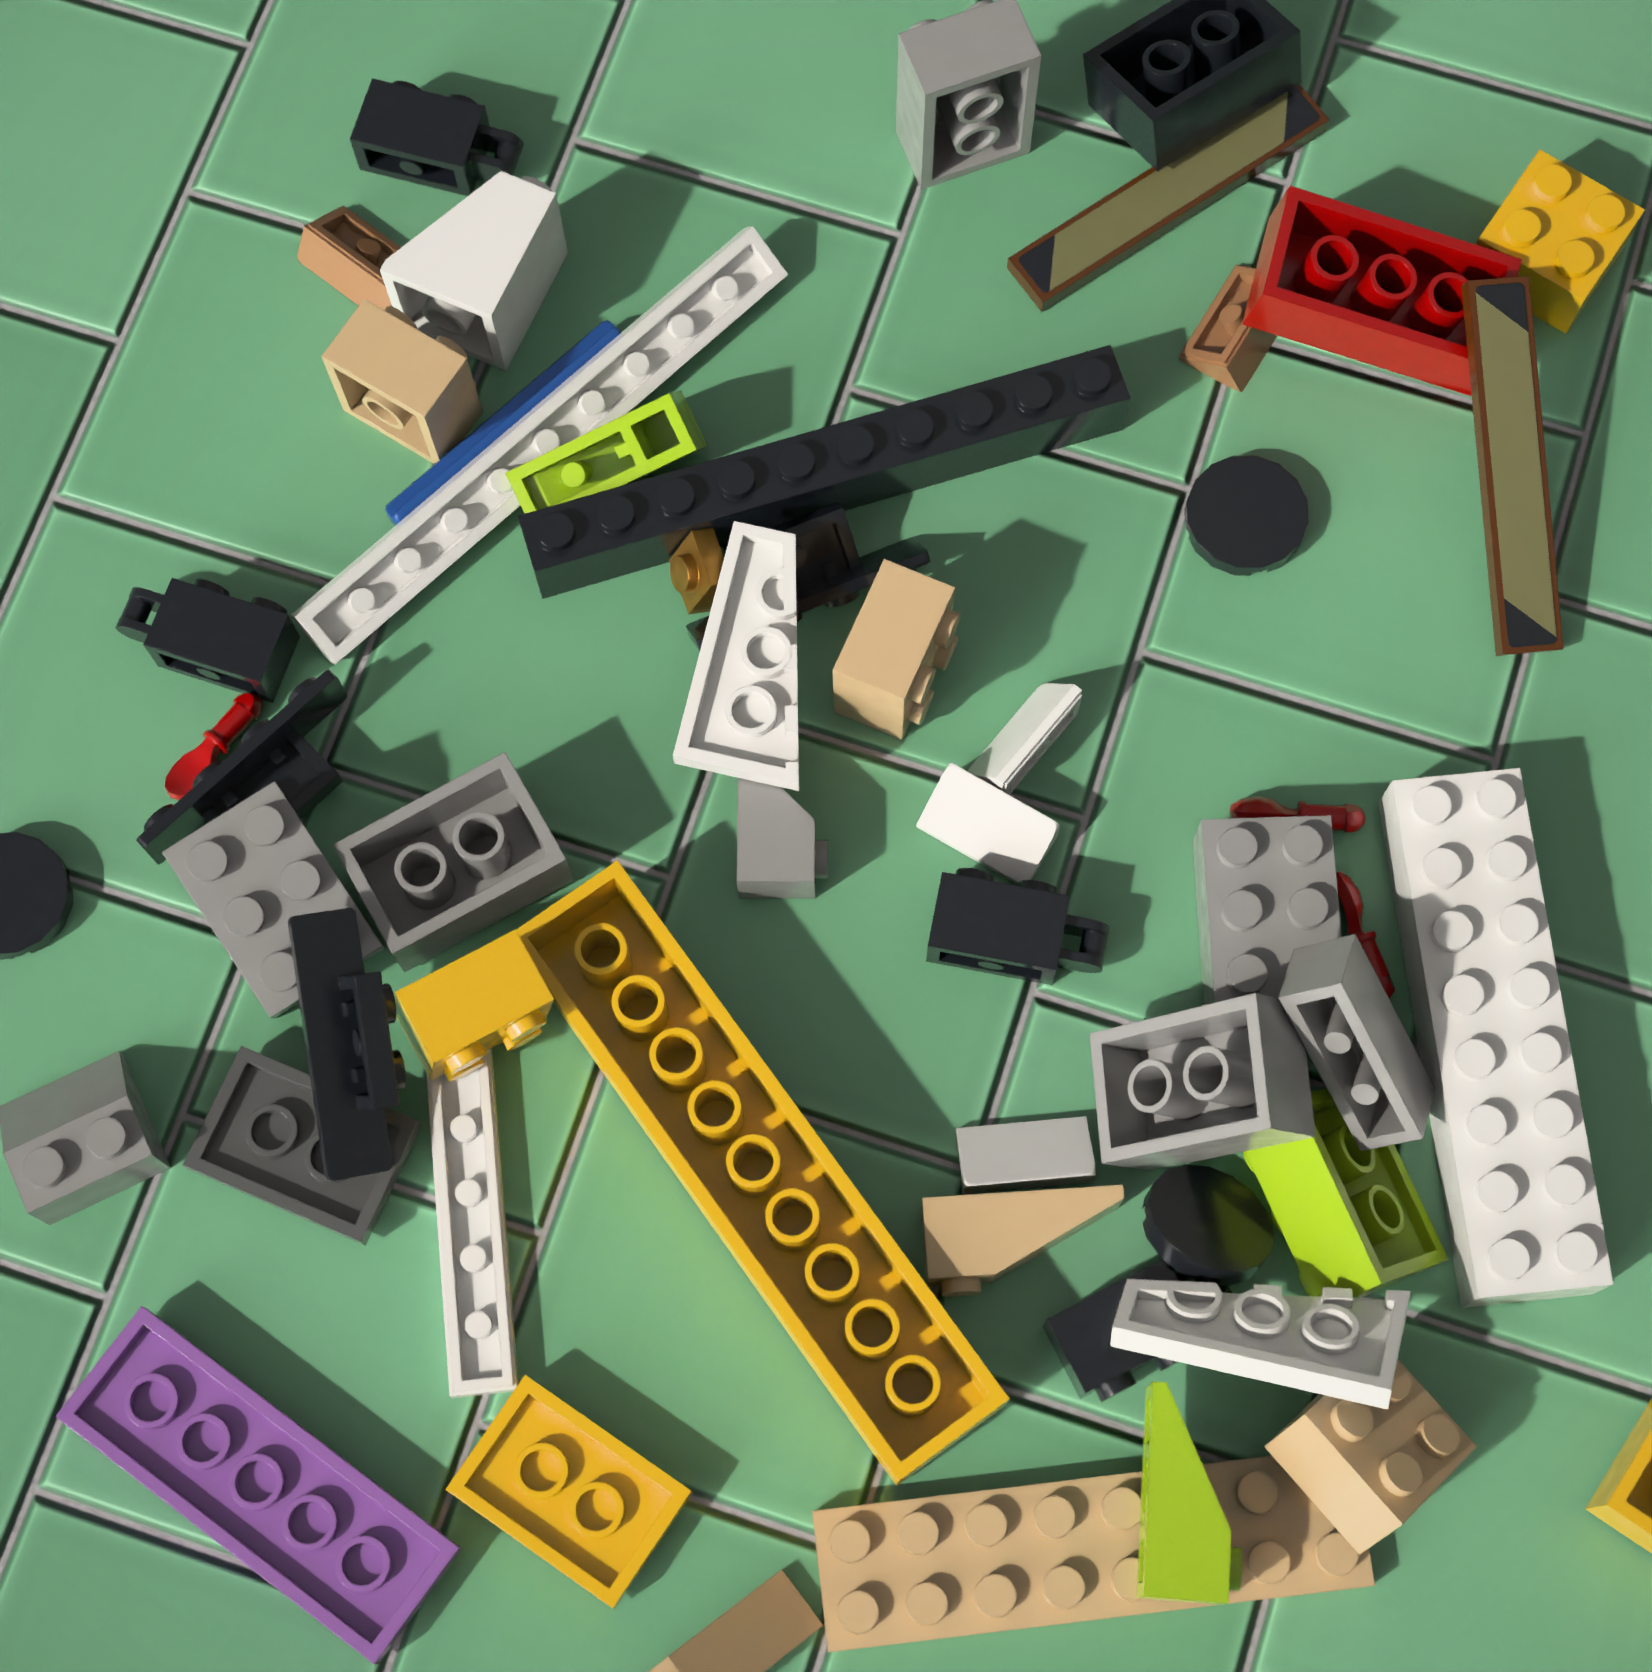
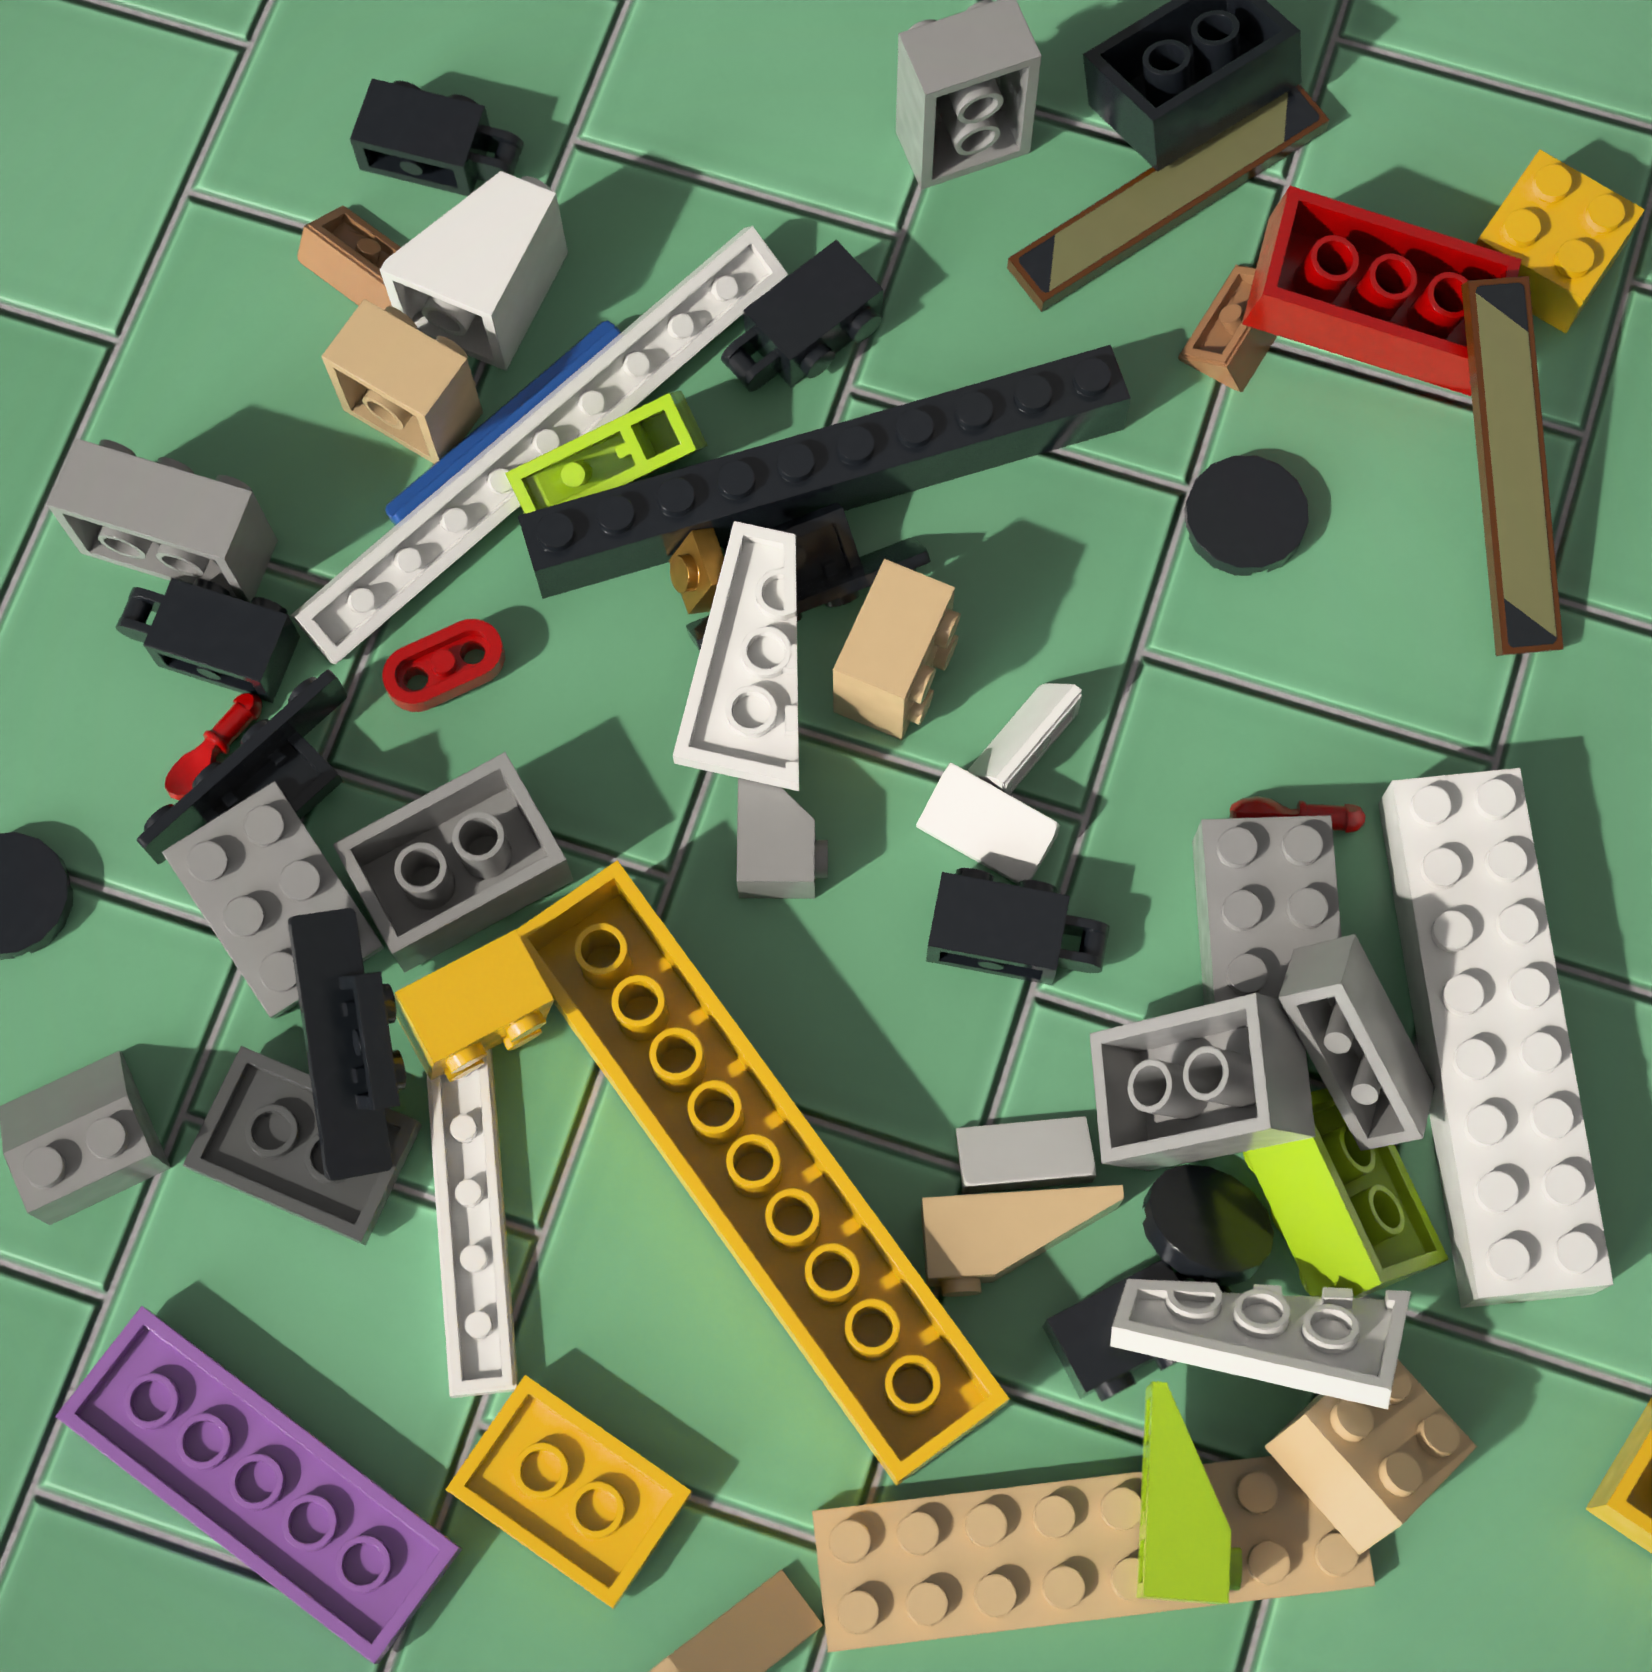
(162, 518): none -> light grey brick
(442, 662): none -> red plate
(806, 320): none -> black brick
(1354, 907): red piece -> none

